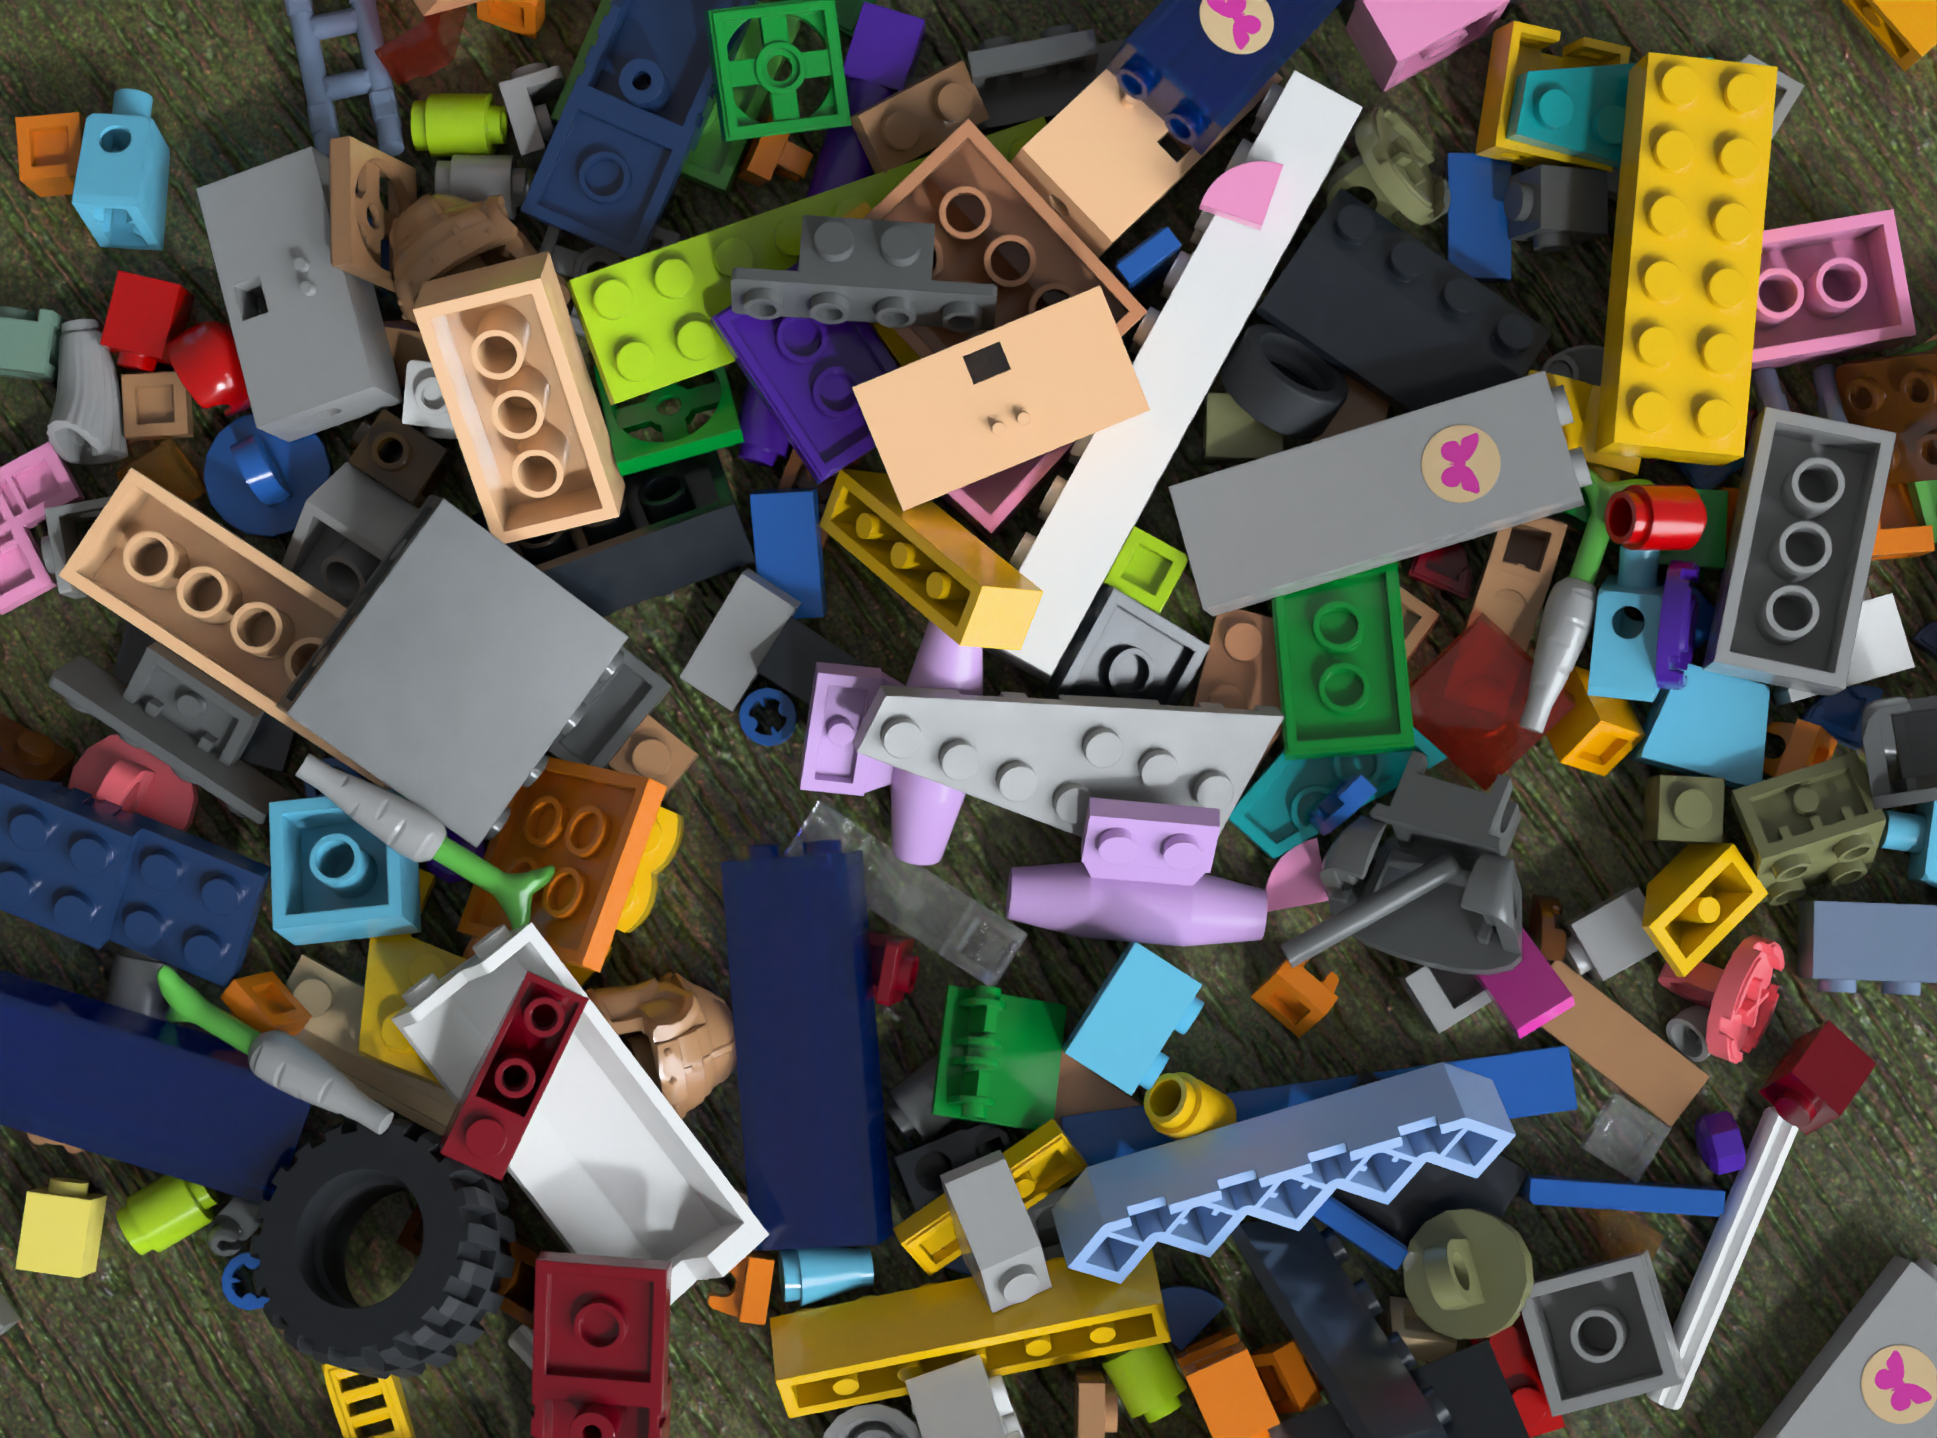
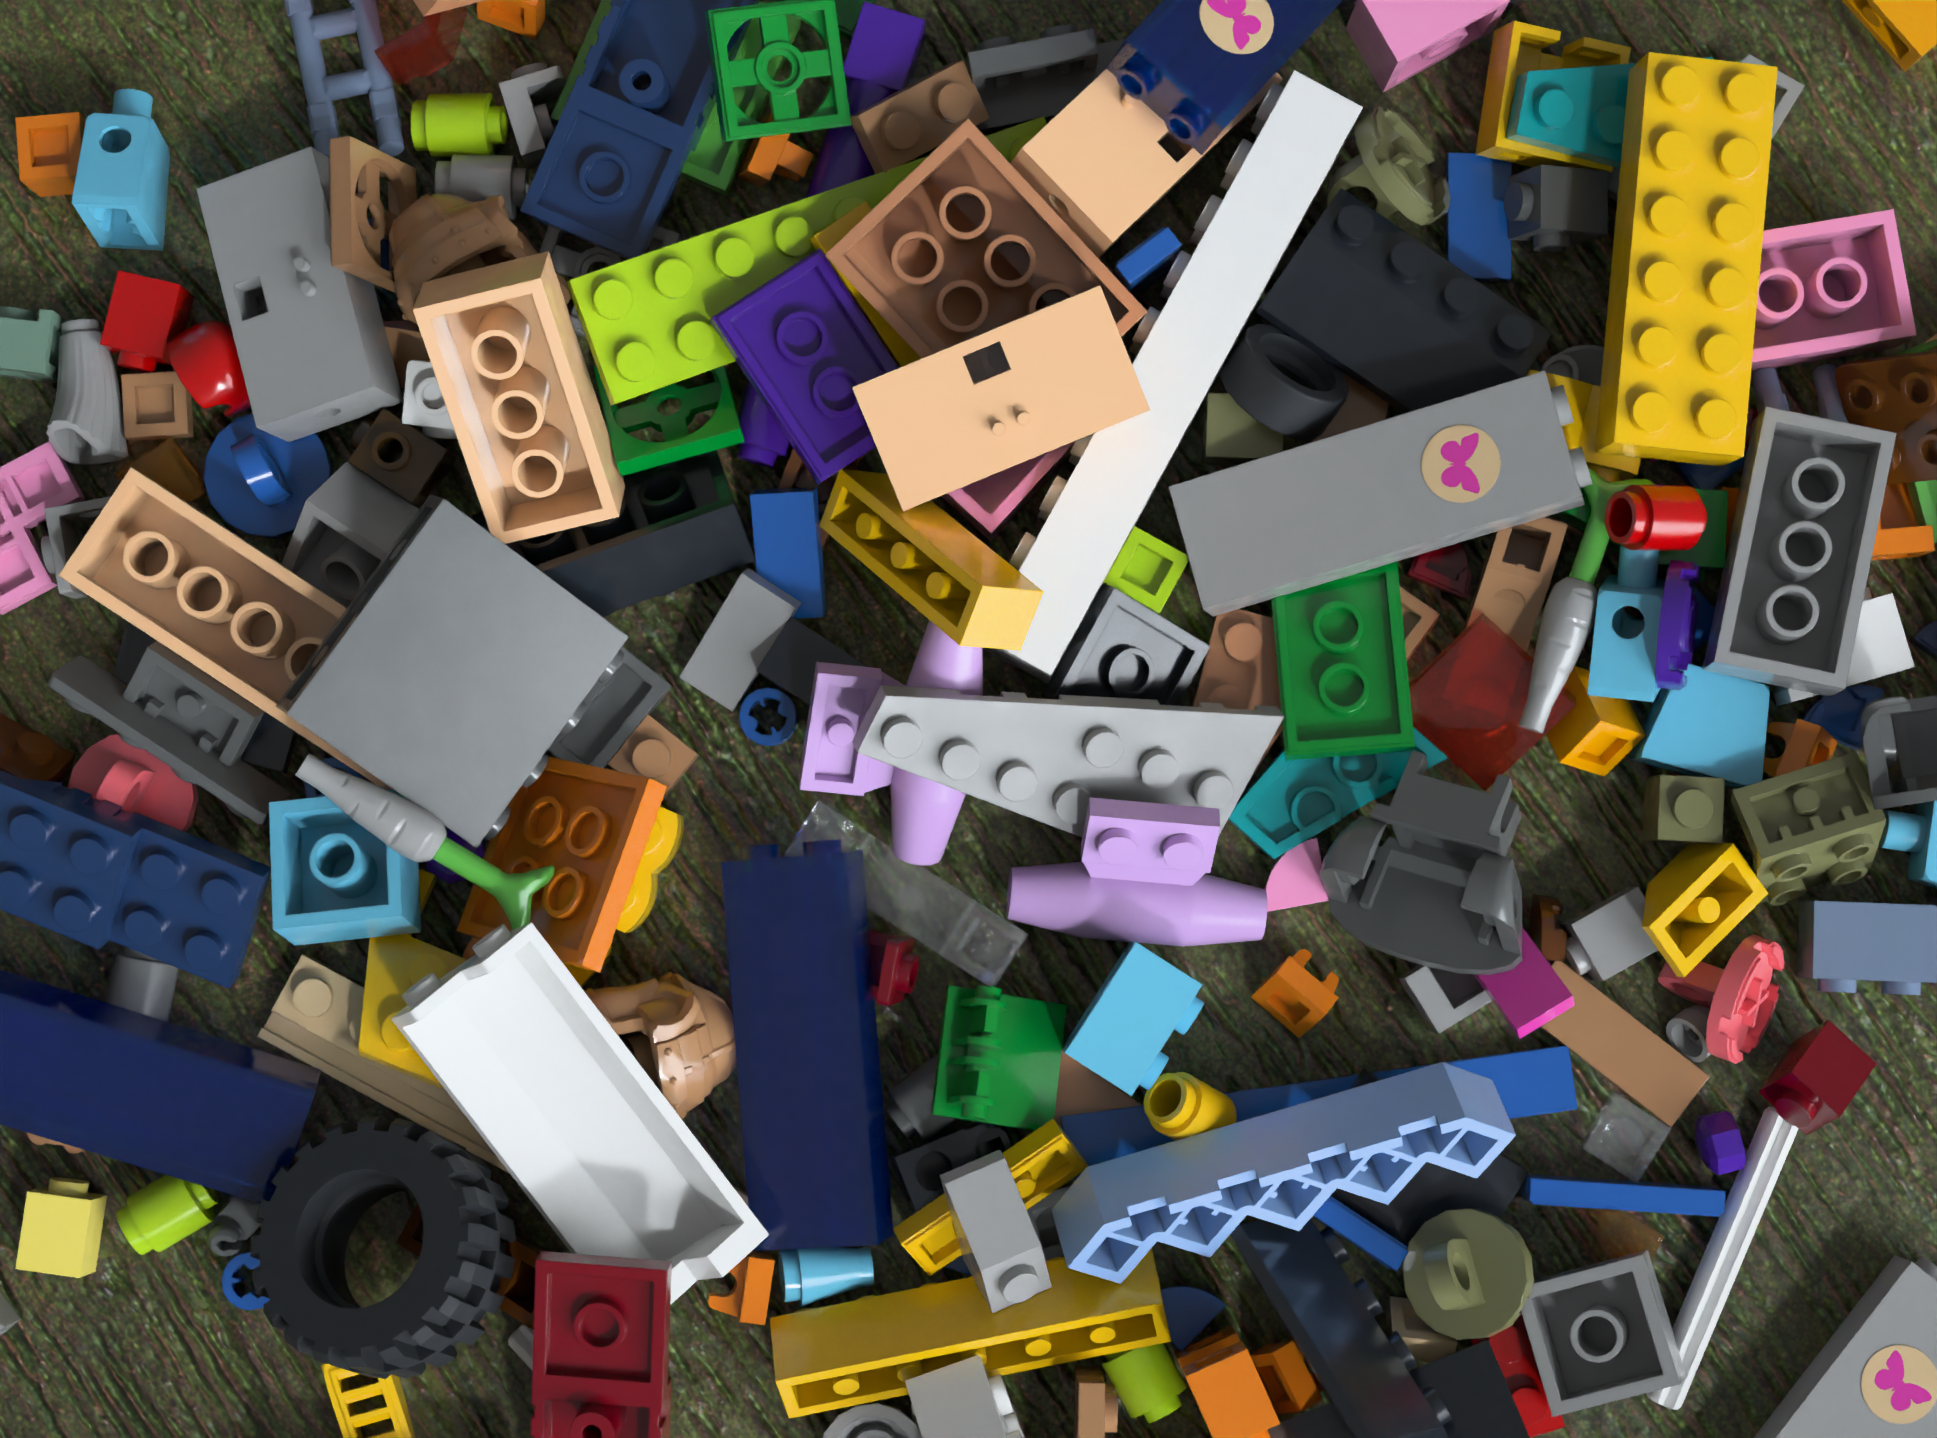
(265, 1004): orange tile -> none
(275, 1056): light grey piece -> none
(512, 1075): dark red slope -> none
(864, 275): dark grey bracket -> none
(1243, 193): bright pink tile -> none
(1341, 803): blue tile -> none
(1370, 909): dark grey bar -> none

